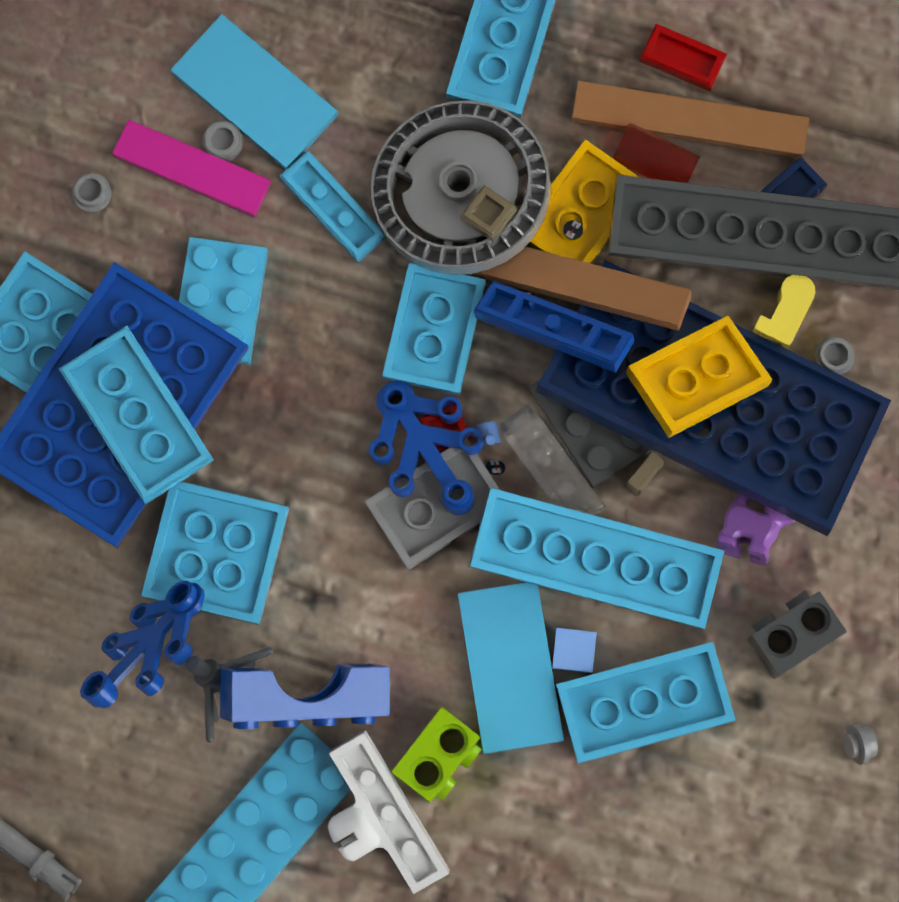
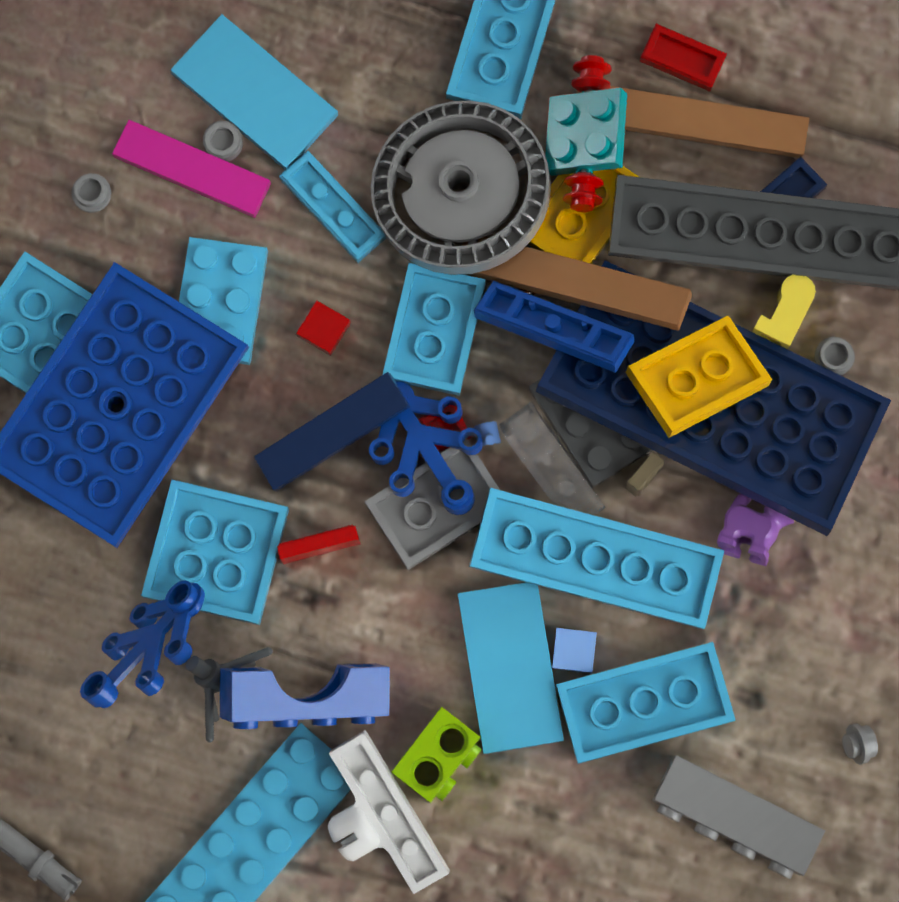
(136, 414): medium azure tile -> none
(318, 544): none -> red tile
(323, 328): none -> red tile
(332, 431): none -> dark blue tile
(488, 213): dark tan tile -> none
(495, 467): black piece -> none
(573, 230): black piece -> none
(586, 132): none -> teal plate
(655, 156): clear red tile -> none
(737, 816): none -> light grey brick
(800, 641): dark grey brick -> none

